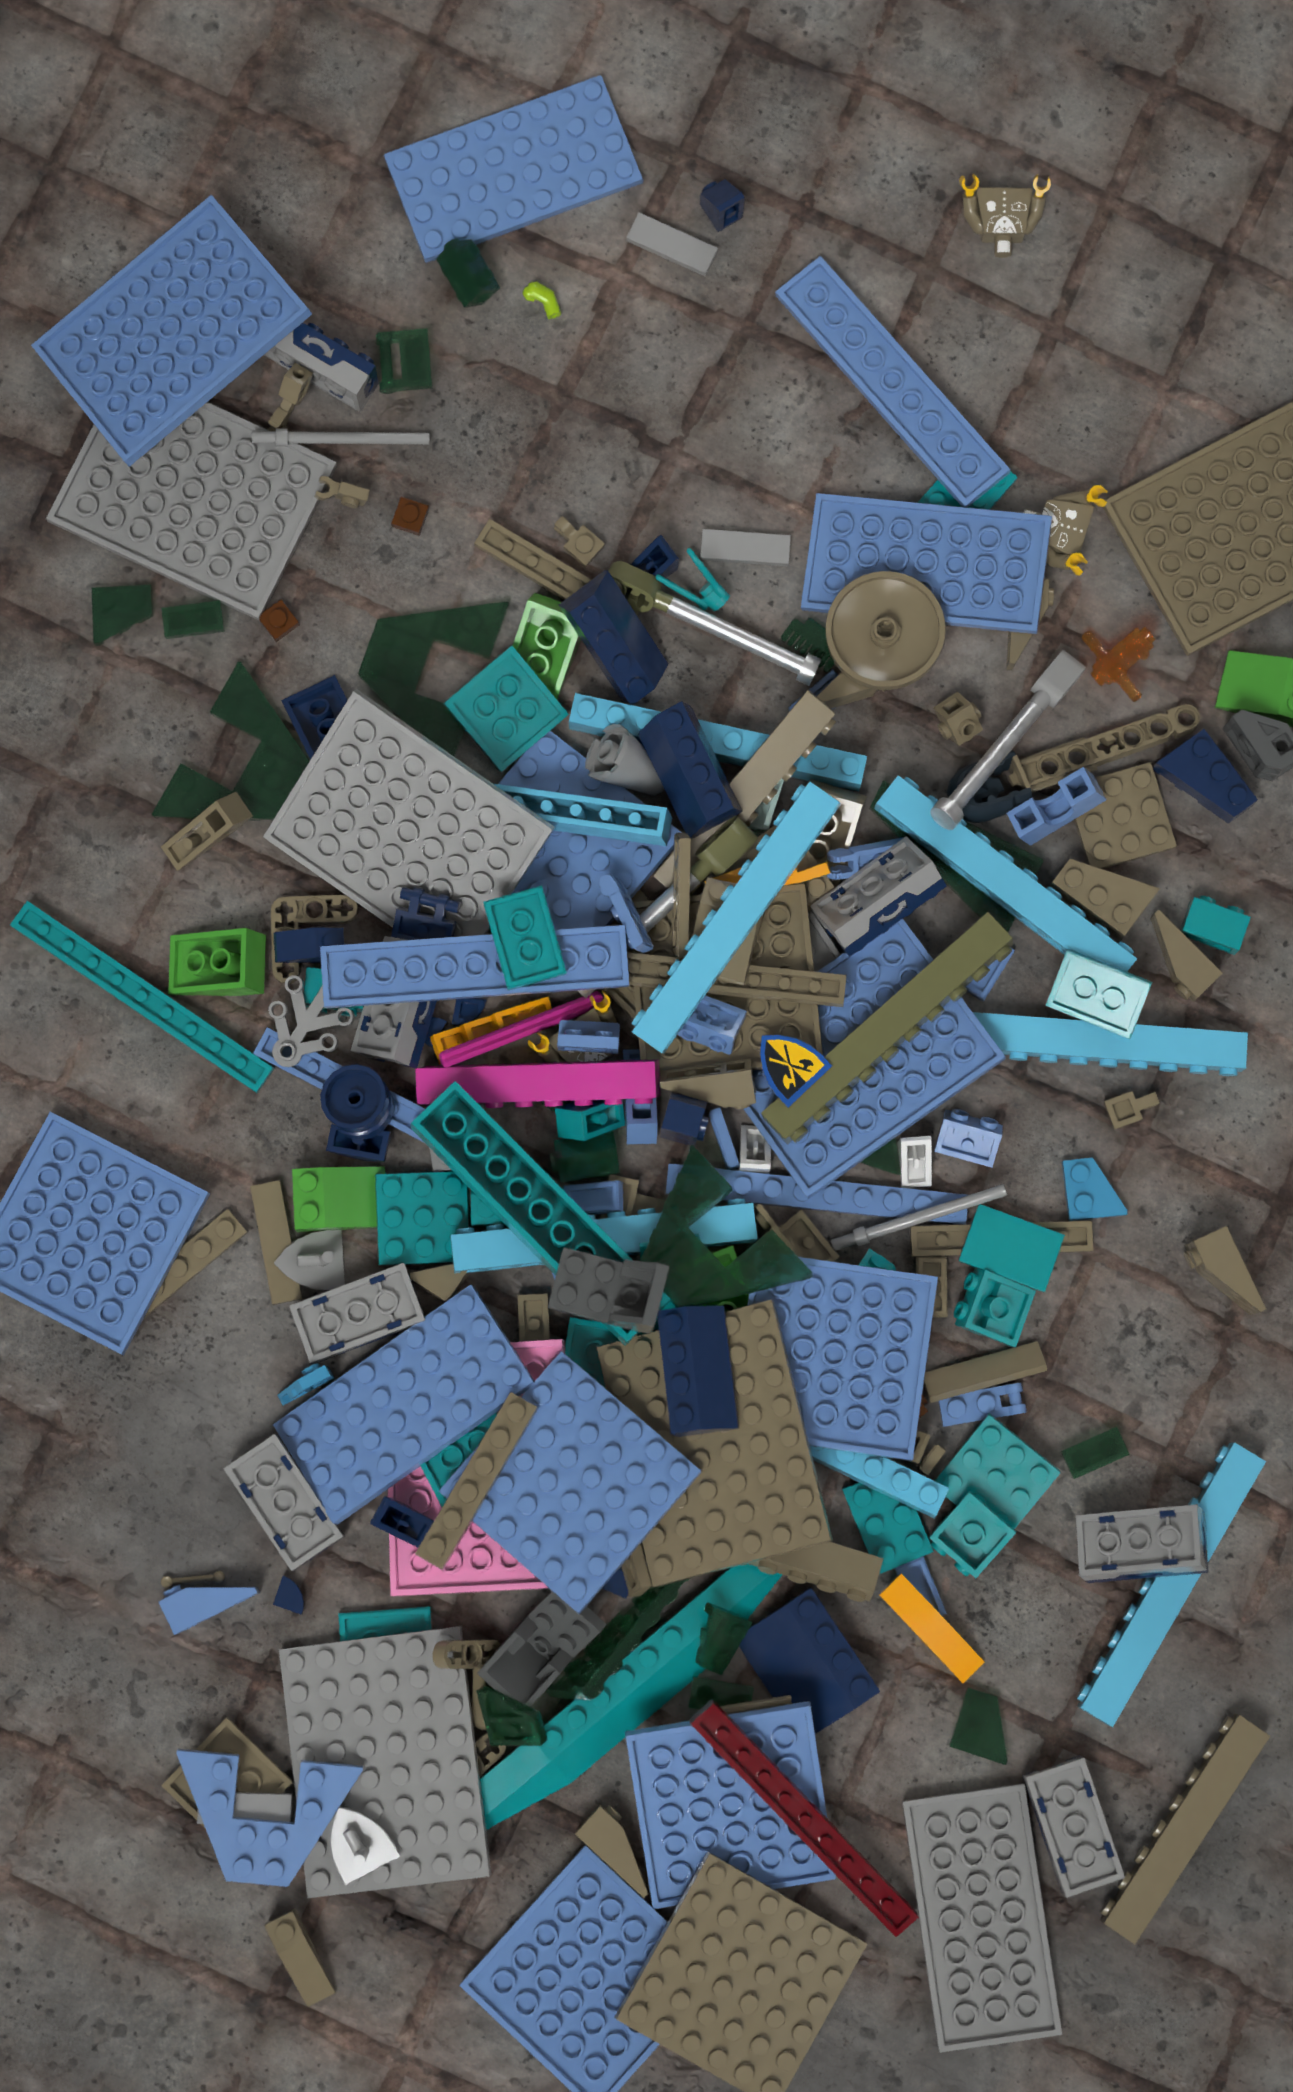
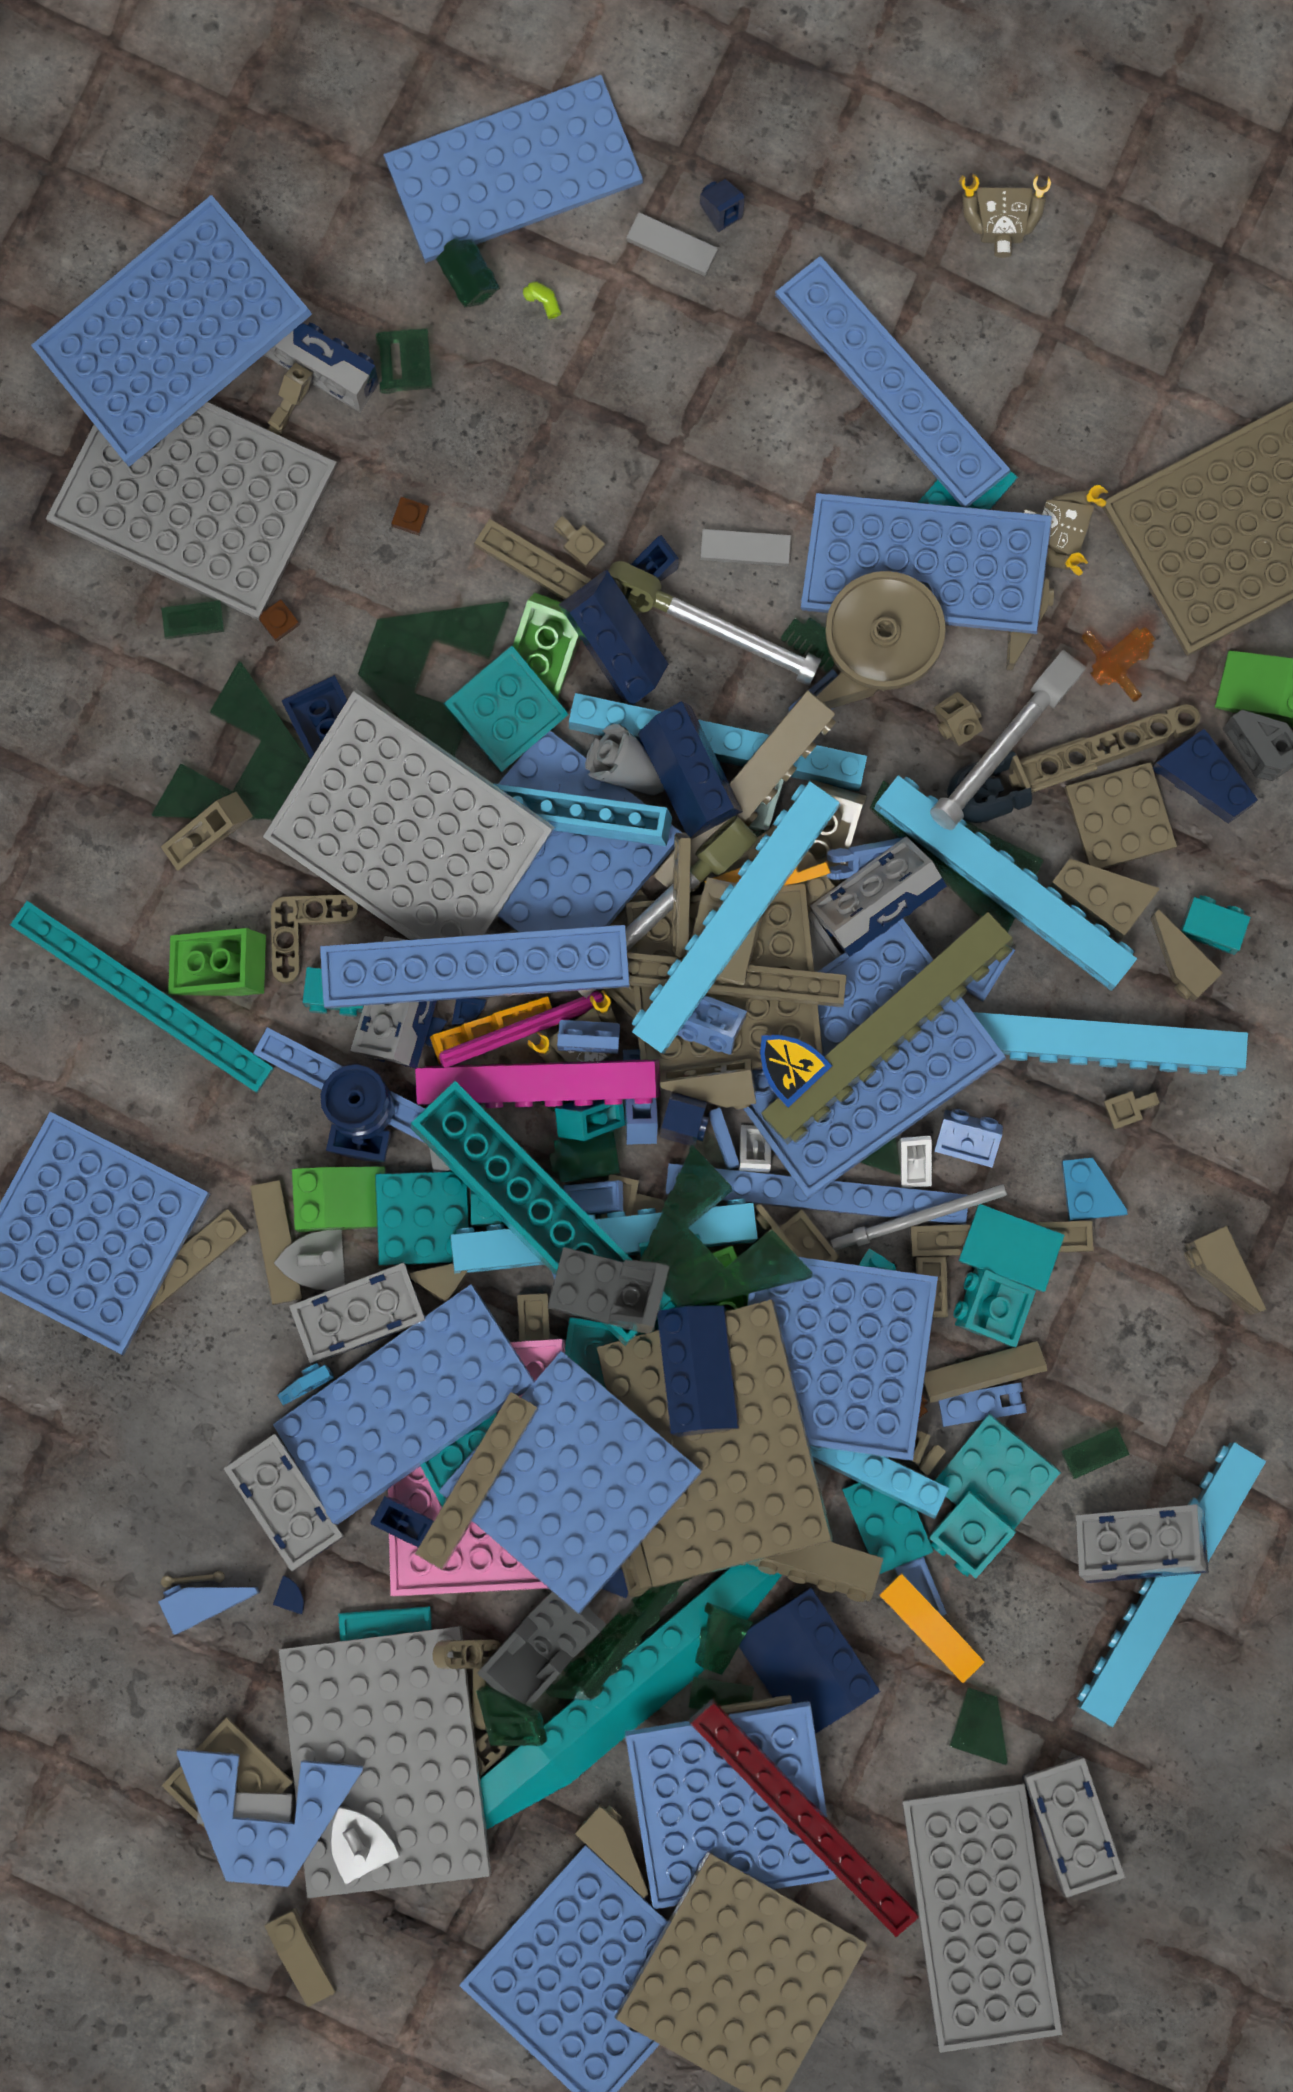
(119, 609): clear green wing -> none
(282, 437): light grey bar -> none
(305, 944): dark blue slope -> none
(307, 1021): light grey plant -> none
(349, 494): dark tan plate -> none
(414, 925): dark blue plate -> none
(524, 938): teal tile -> none
(626, 913): medium blue hinge -> none
(712, 592): teal plant -> none
(1040, 818): medium blue arch -> none
(1099, 993): tile -> none
(1184, 1827): dark tan brick -> none

